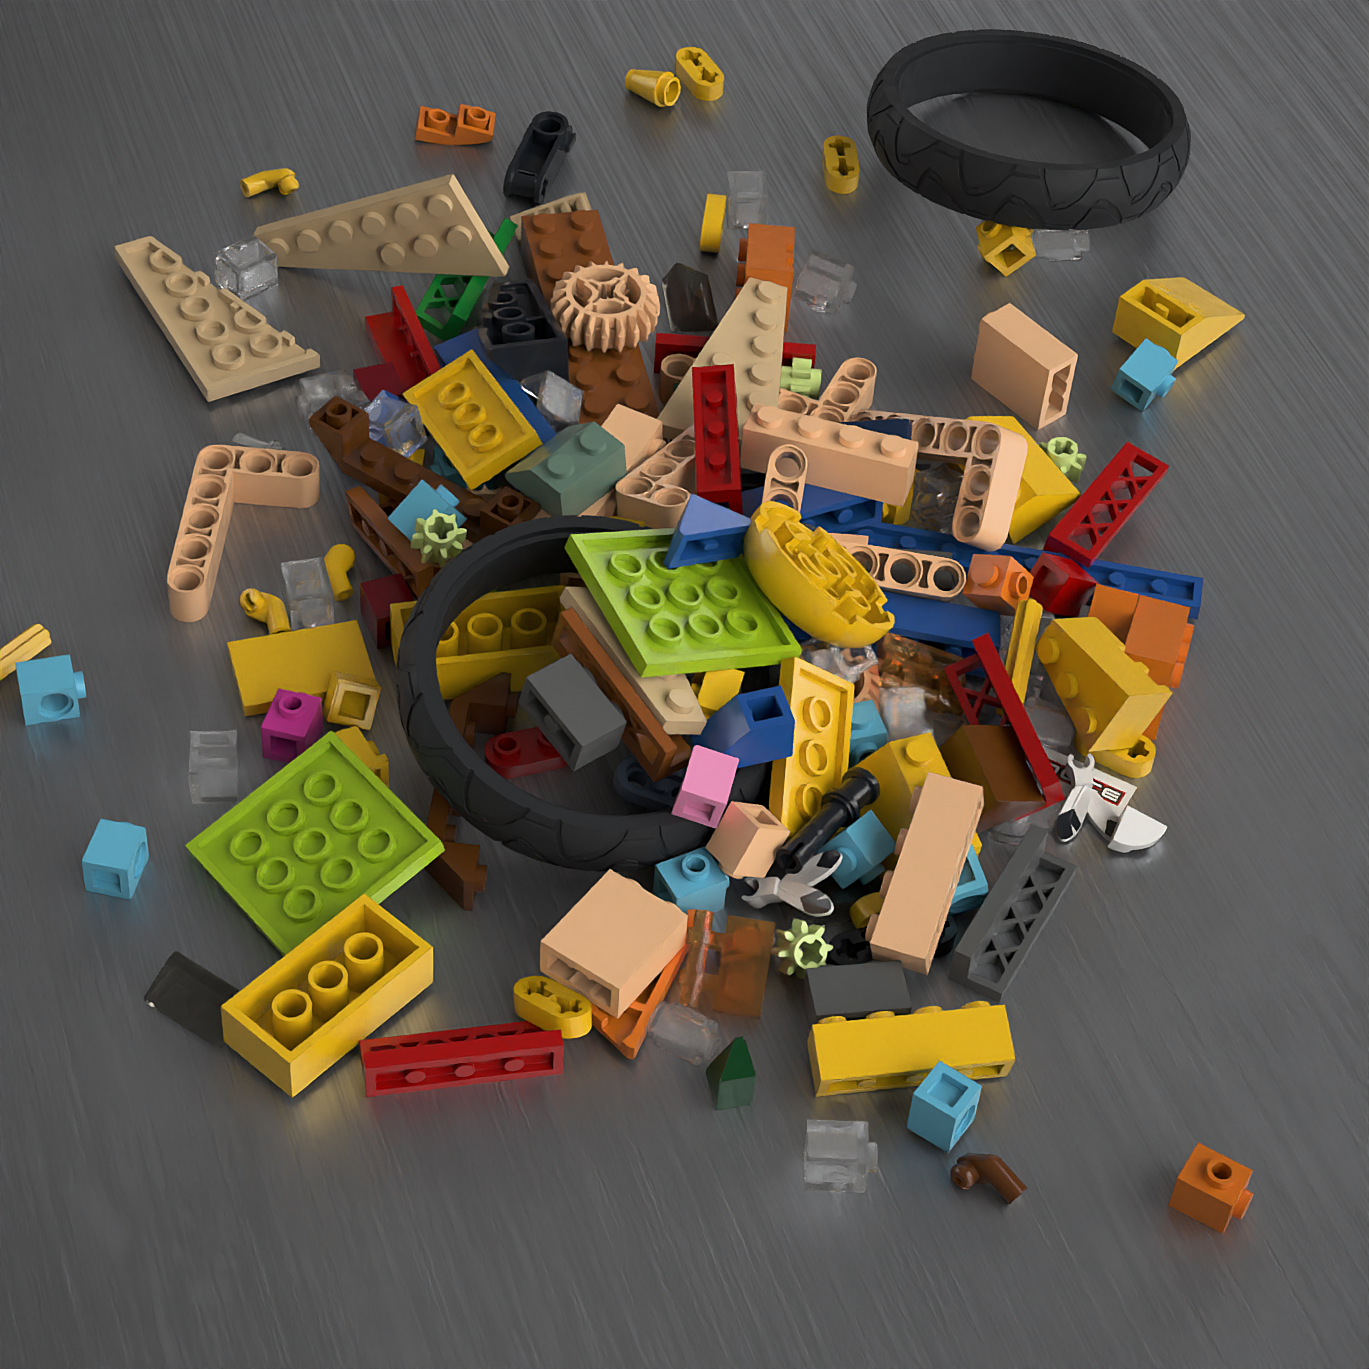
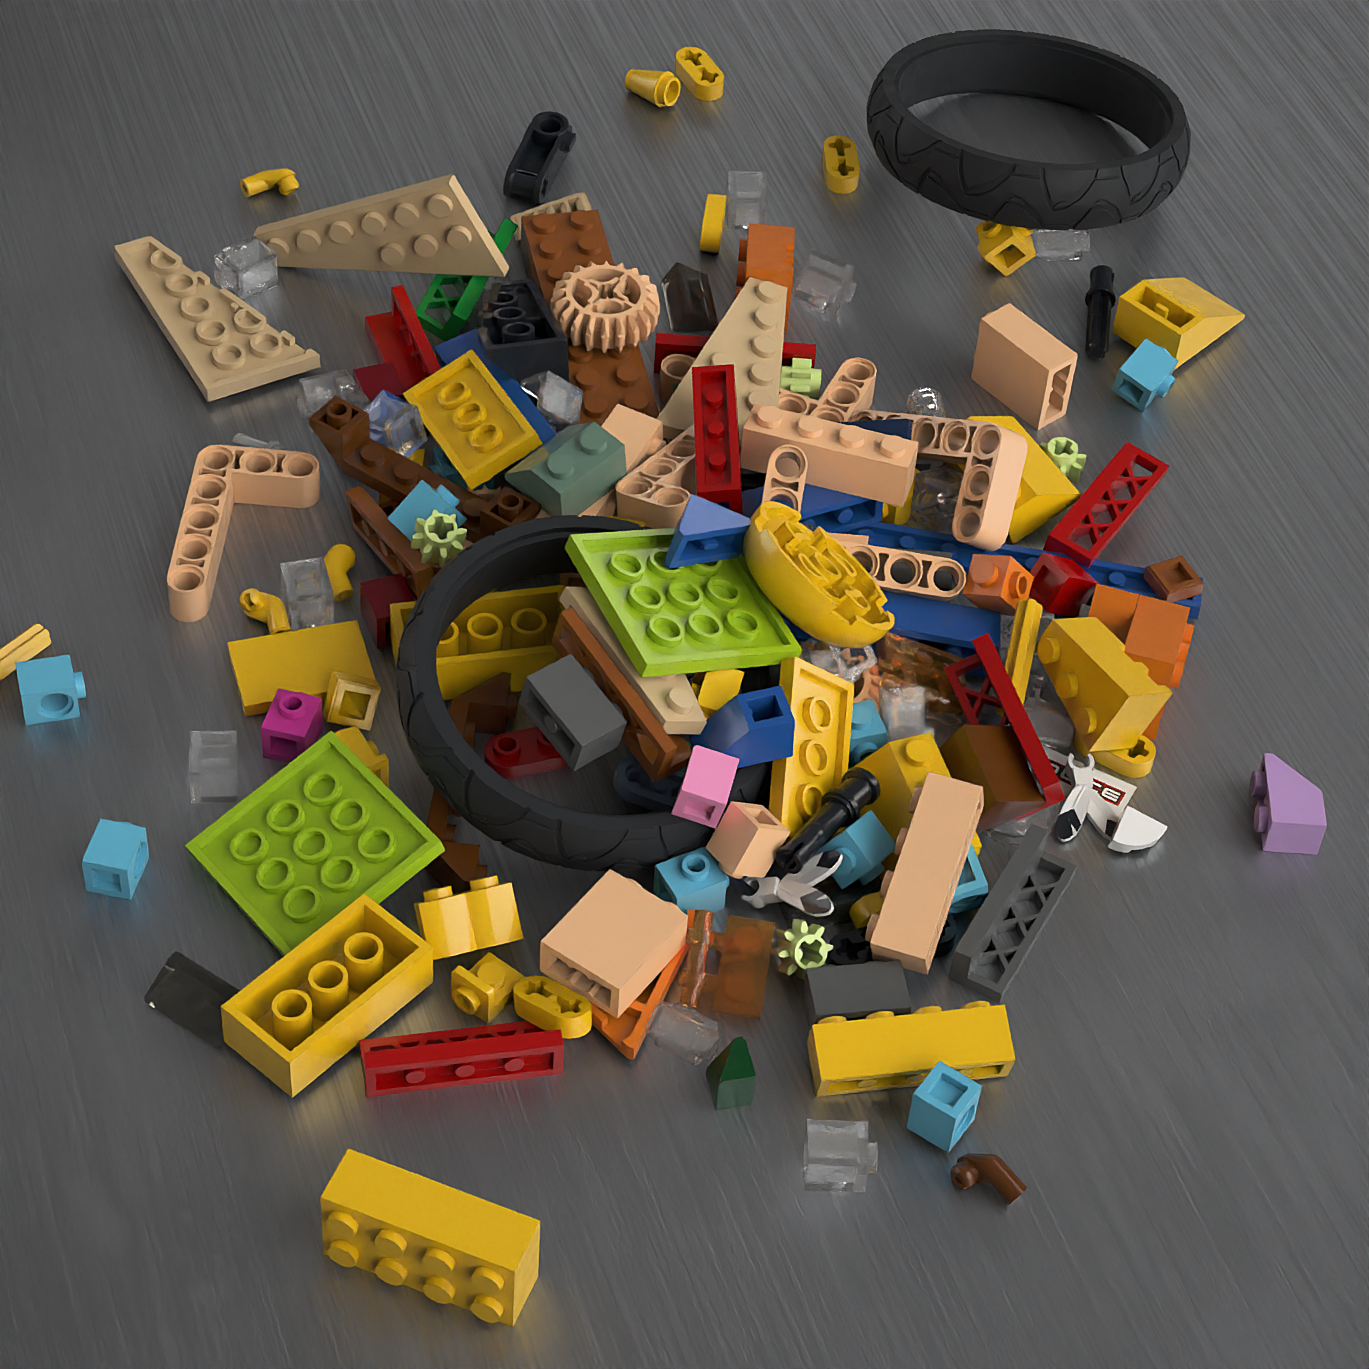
(430, 1237): none -> yellow brick
(468, 127): orange slope -> none
(469, 918): none -> yellow brick
(485, 987): none -> yellow bracket
(926, 402): none -> clear cone
(1100, 302): none -> black axle
(1173, 579): none -> dark orange tile
(1212, 1188): orange brick -> none
(1288, 808): none -> lavender slope

